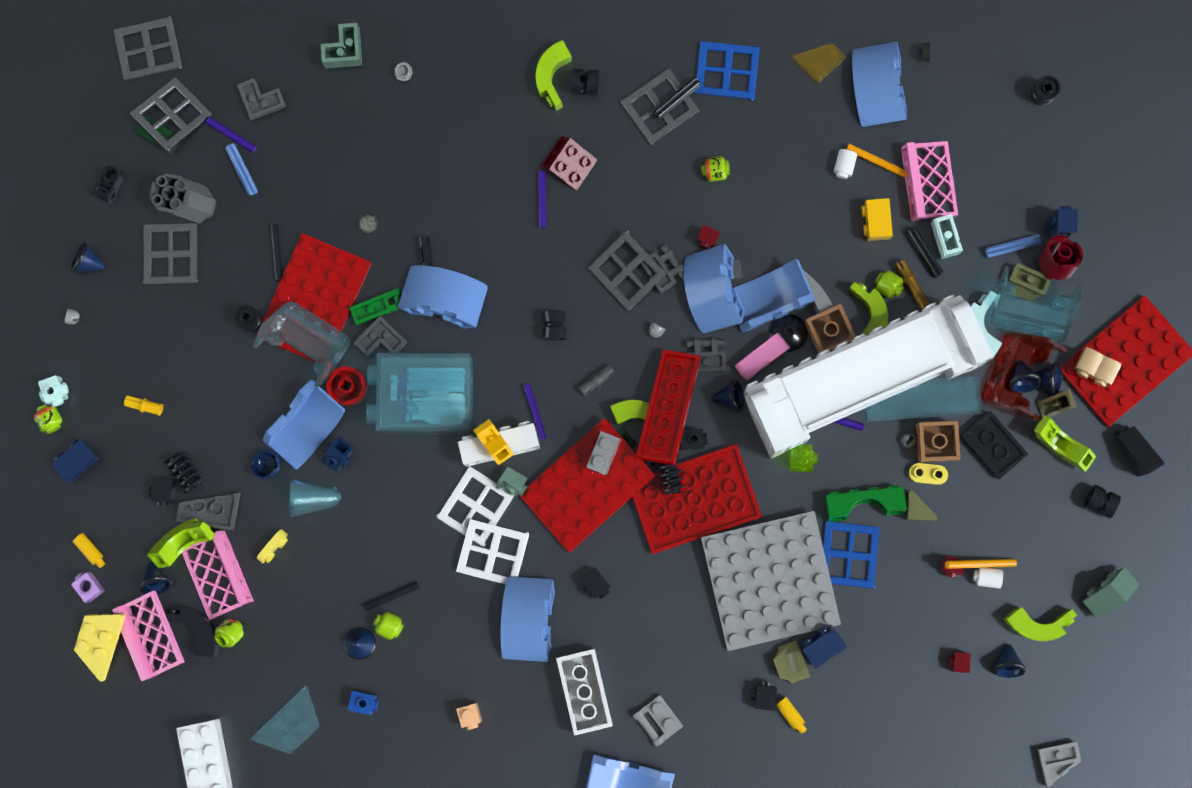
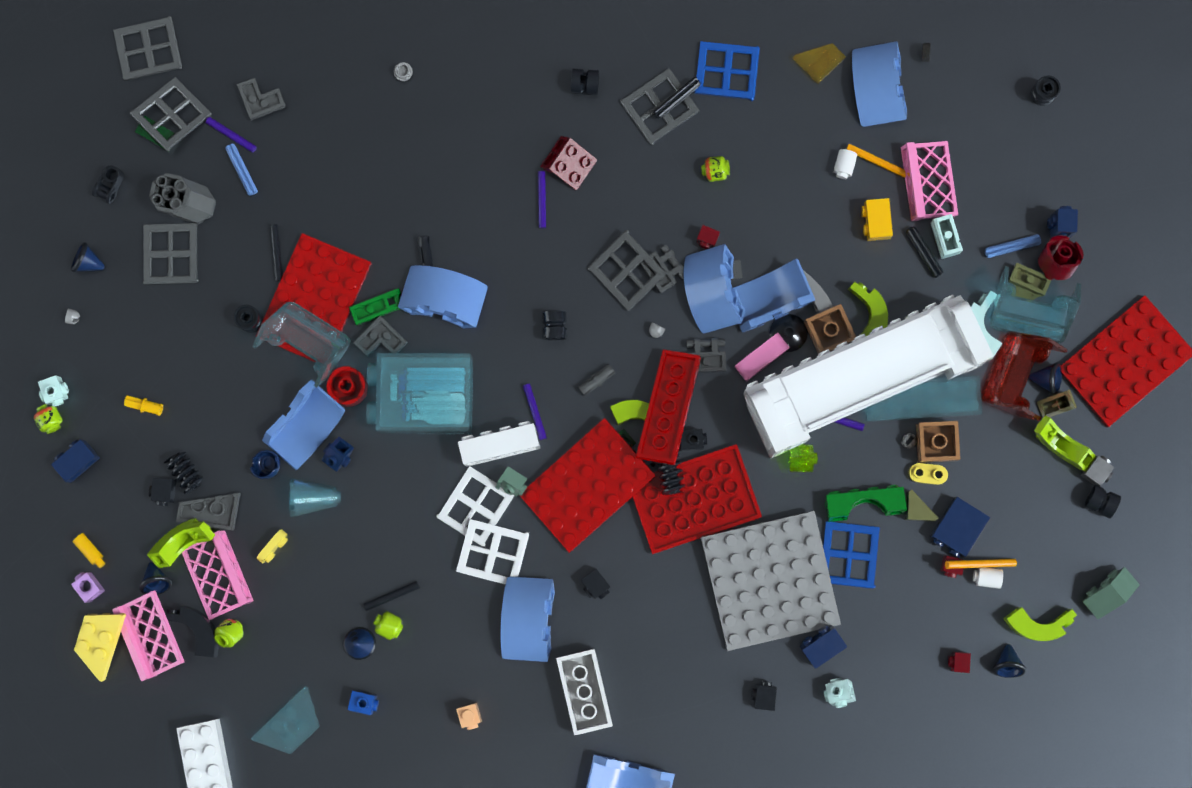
(347, 51): sand green brick -> none
(367, 222): clear smoke tile -> none
(493, 442): yellow brick -> none
(549, 63): lime arch -> none
(603, 453): light grey brick -> none
(663, 717): light grey plate -> none
(730, 396): dark blue hat -> none
(791, 663): olive slope -> none
(791, 714): yellow cylinder -> none
(845, 691): none -> light aqua brick
(889, 284): lime head -> none
(912, 284): pearl gold pin -> none
(959, 527): none -> dark blue brick
(994, 445): black plate -> none
(1024, 379): dark blue hat -> none
(1058, 760): light grey wing -> none
(1097, 367): tan brick -> none
(1099, 471): none -> flat silver brick
(1138, 451): black slope -> none

